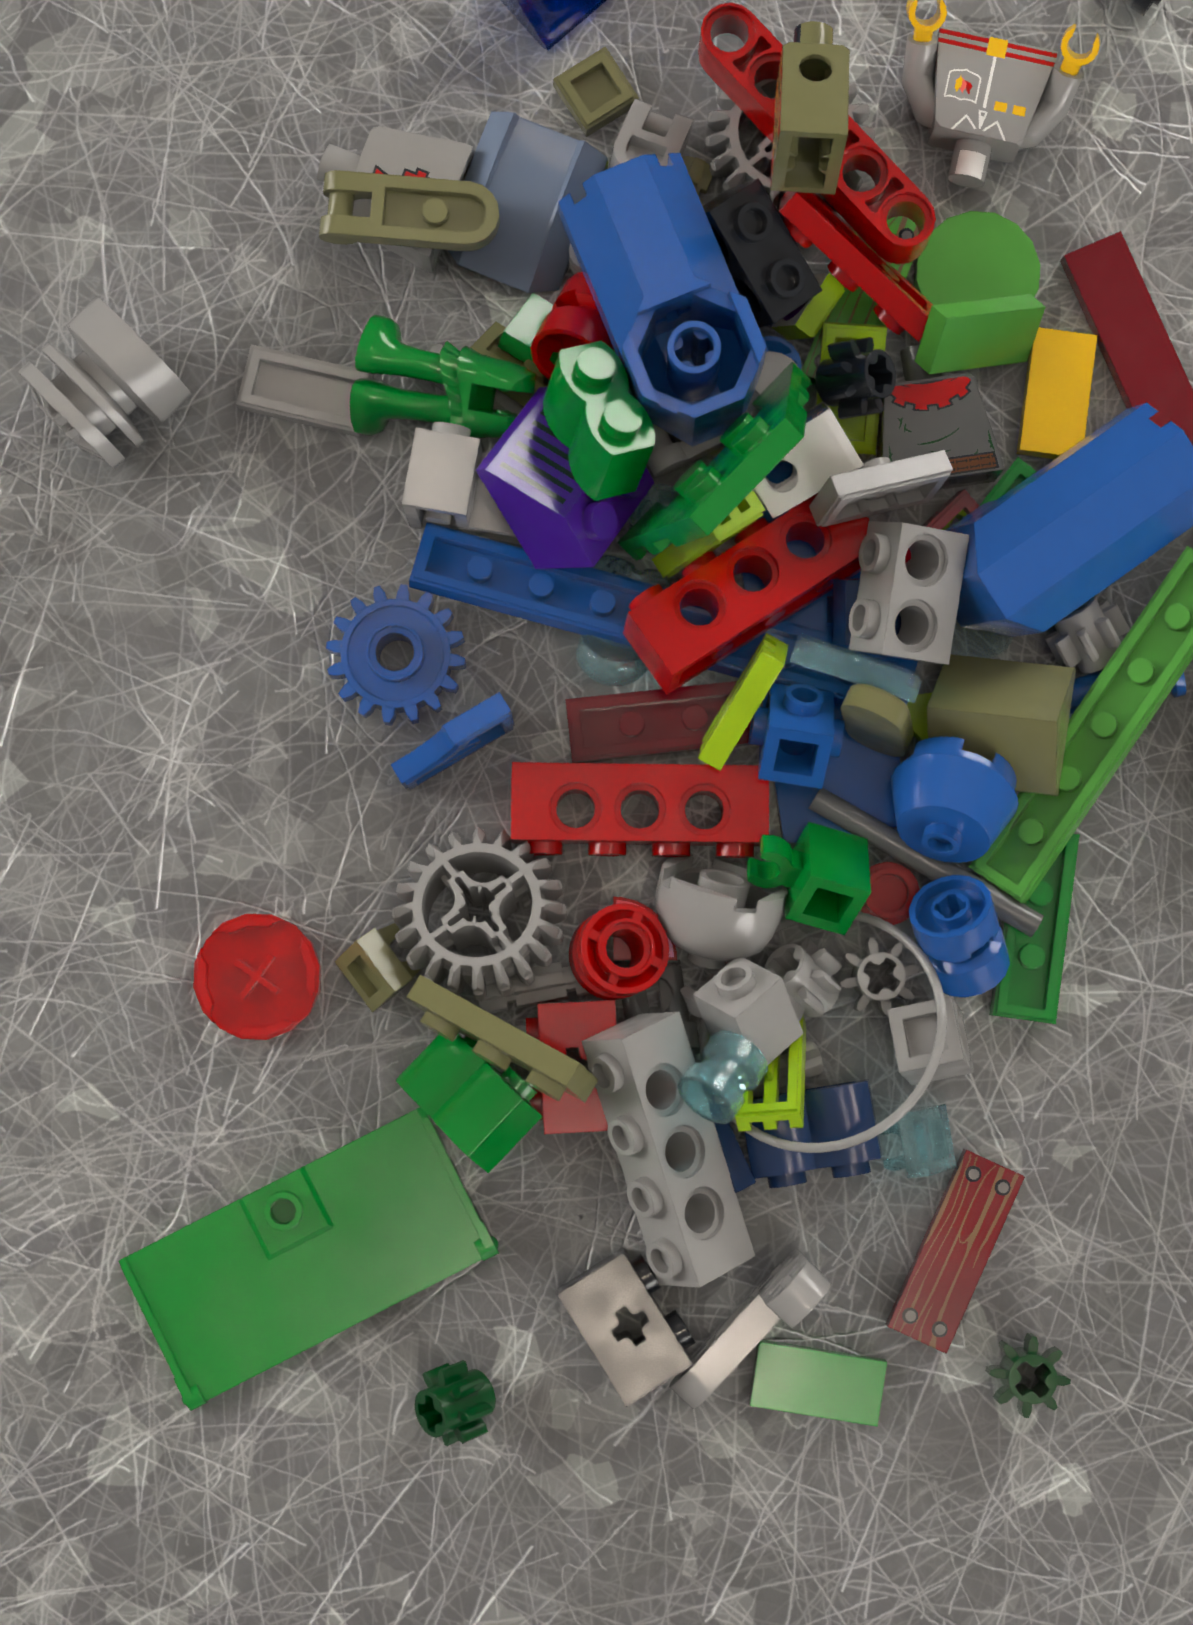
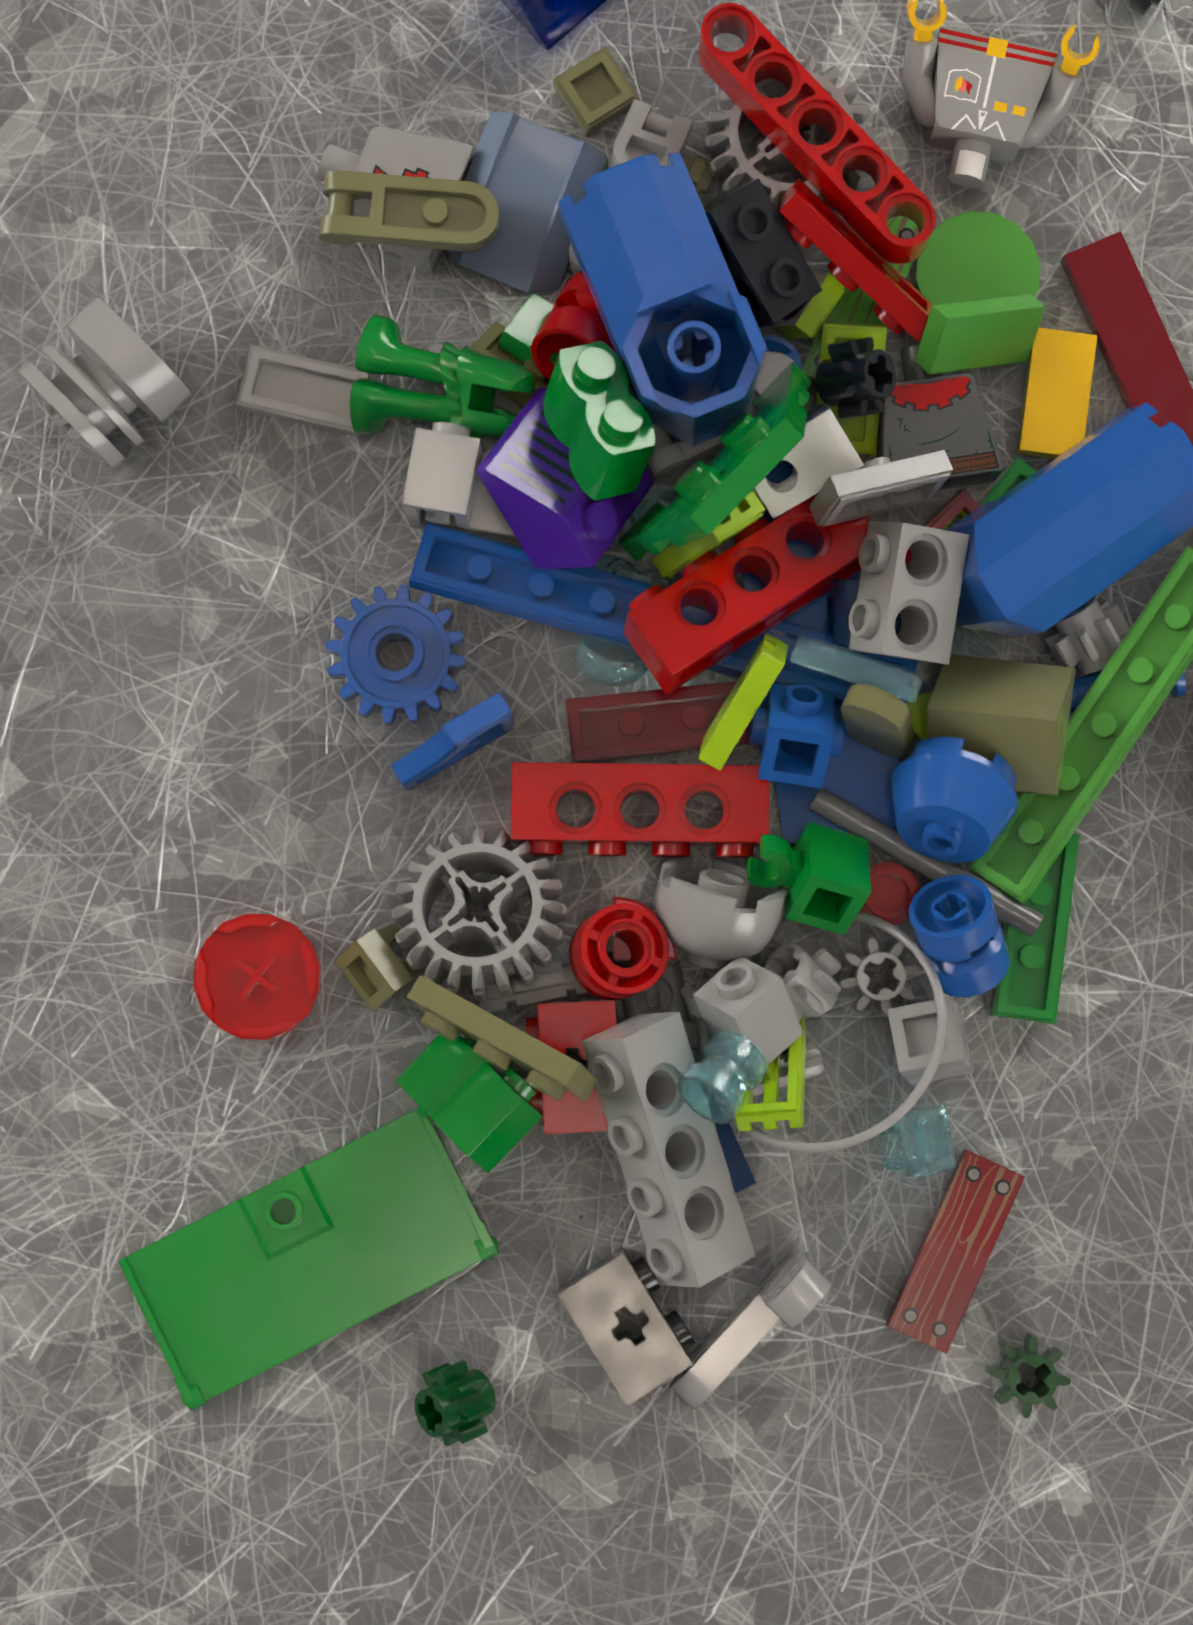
(810, 112): olive torso -> none
(817, 1382): tile -> none
(829, 1115): dark blue brick -> none

